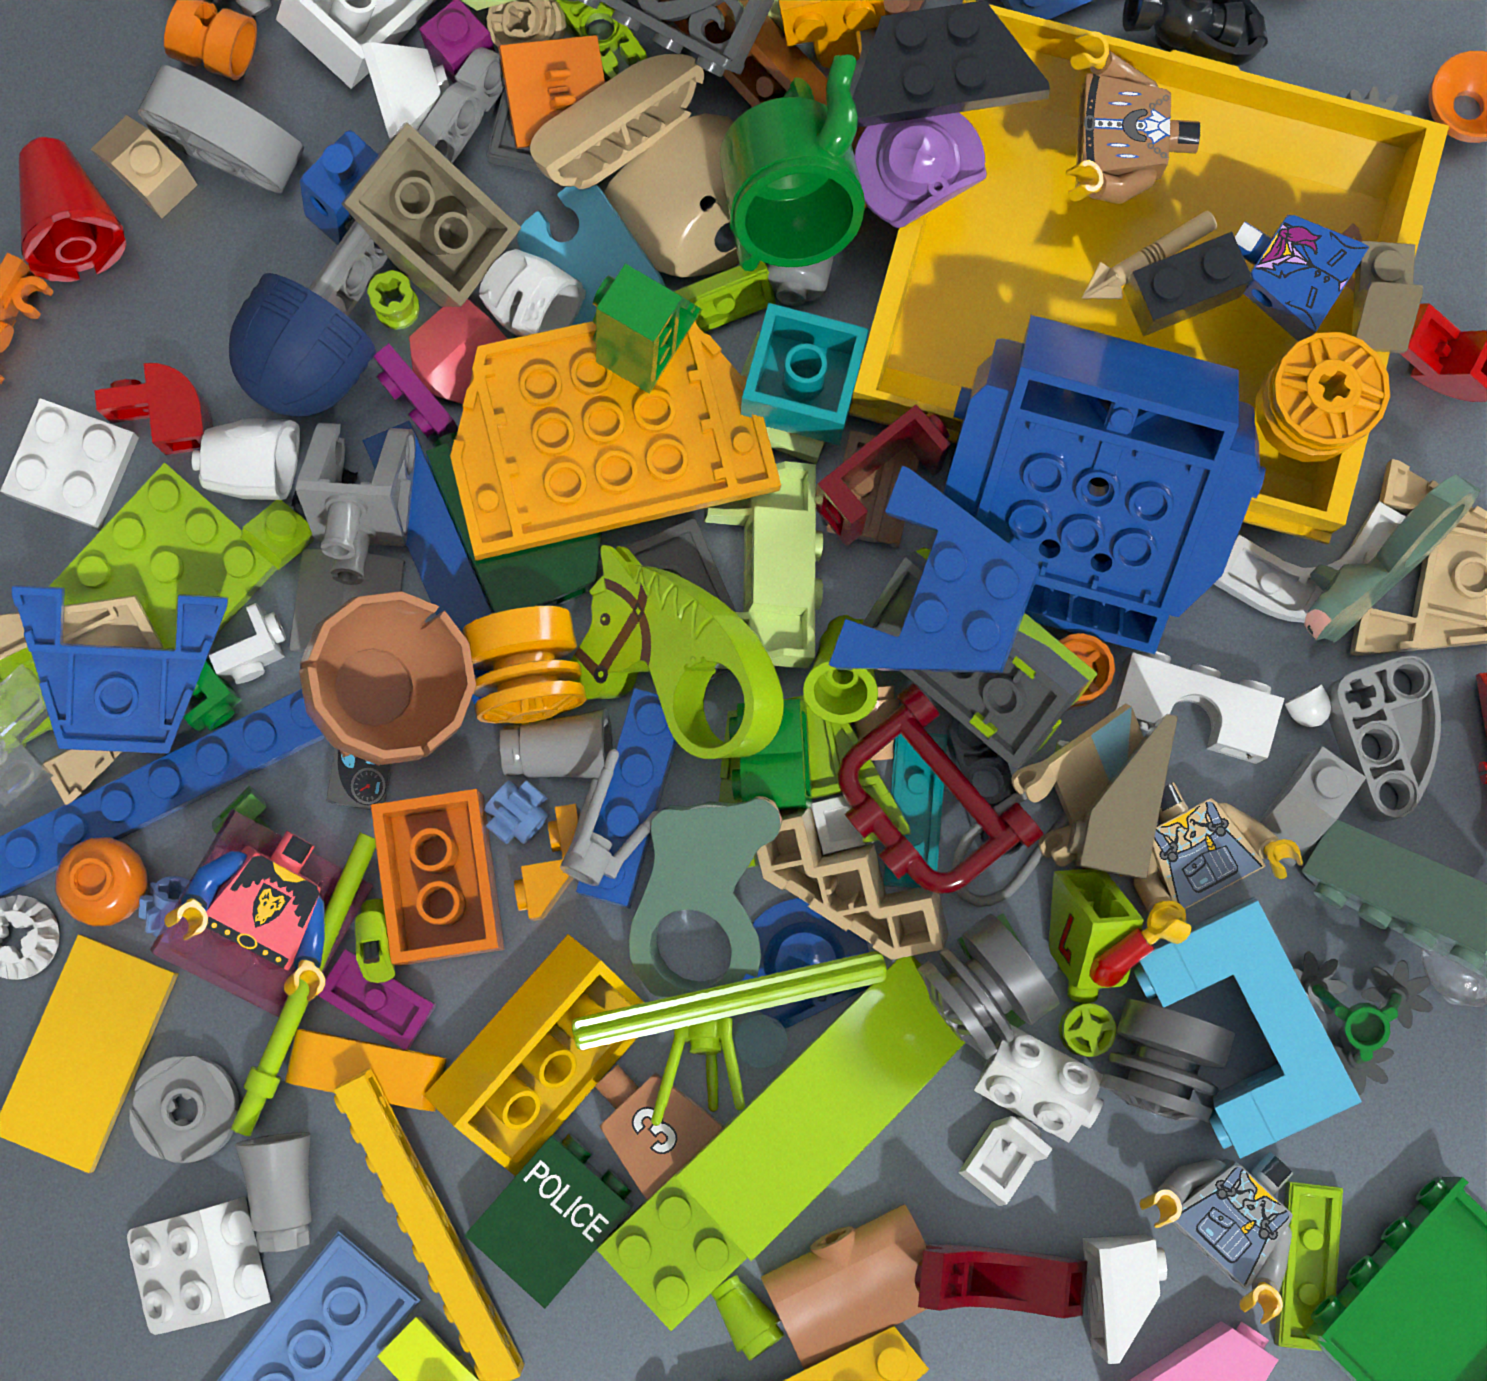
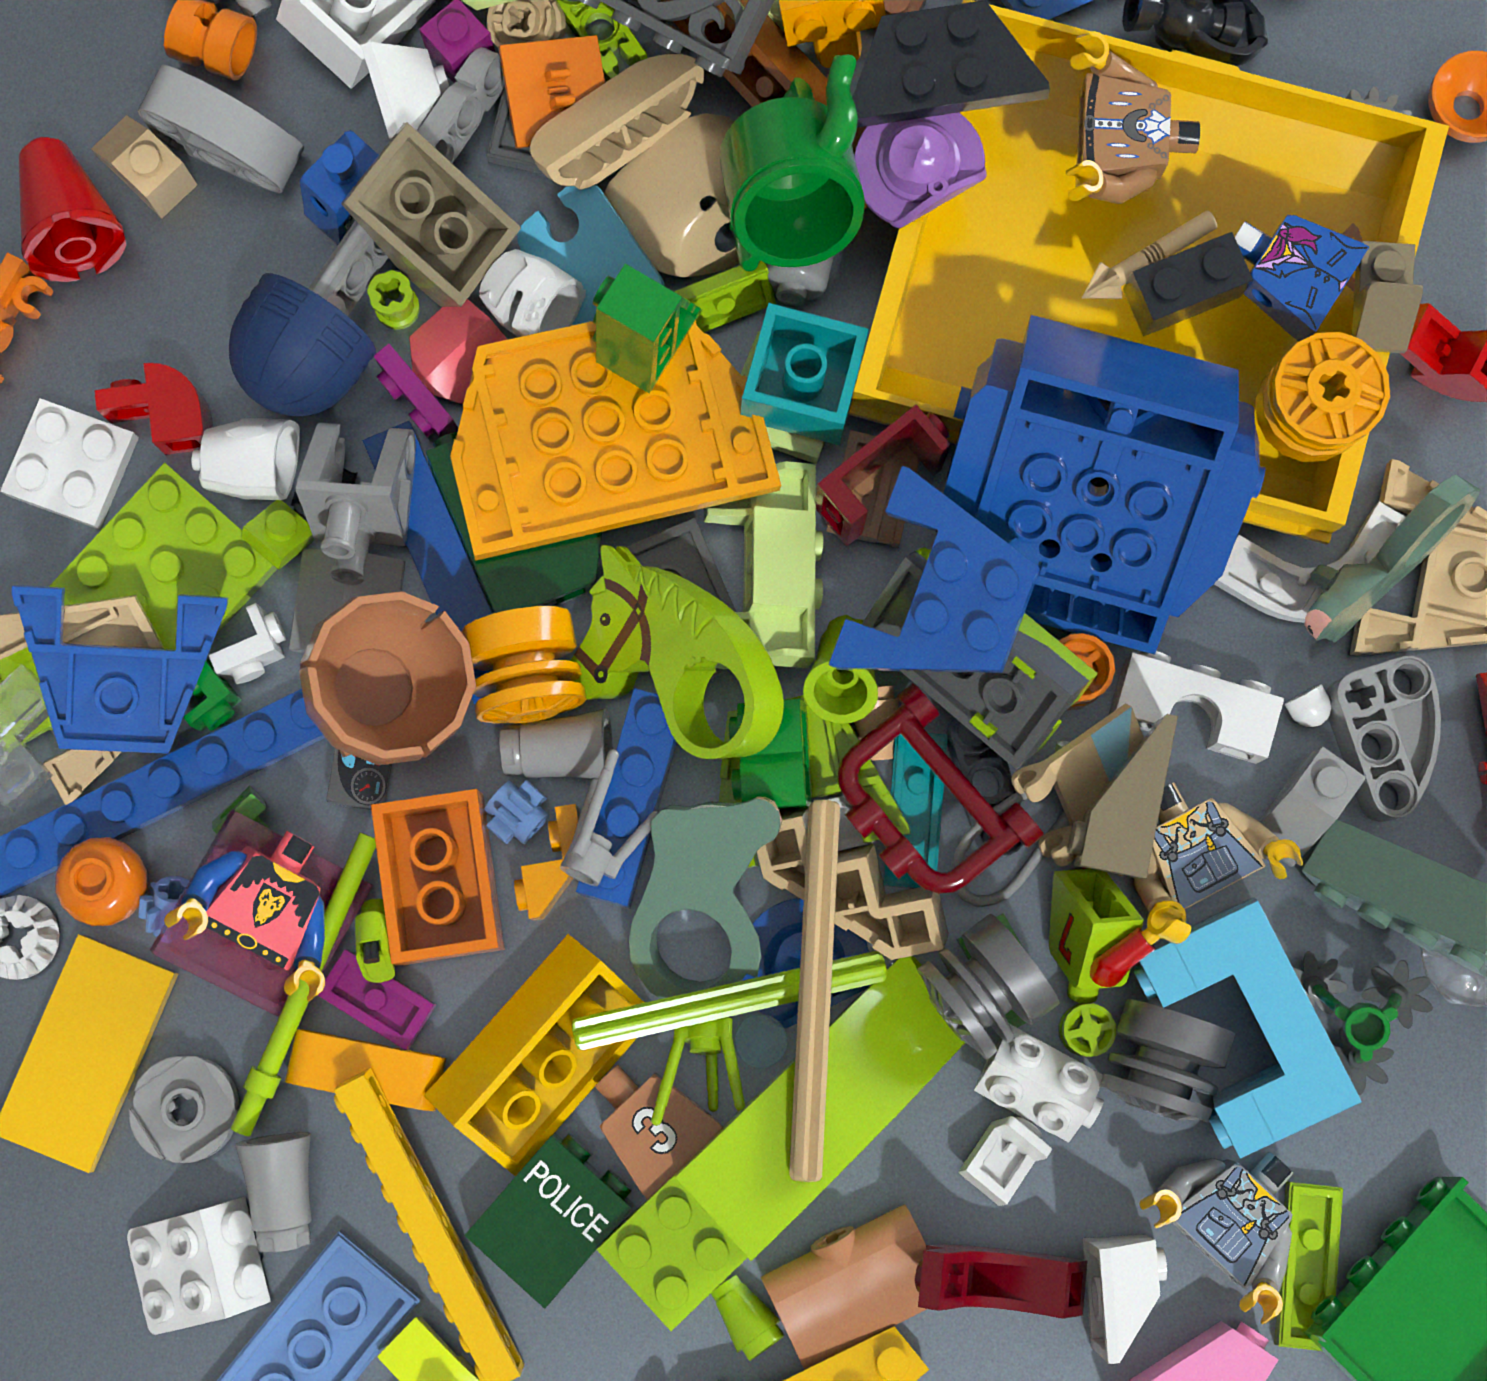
(815, 992): none -> tan axle

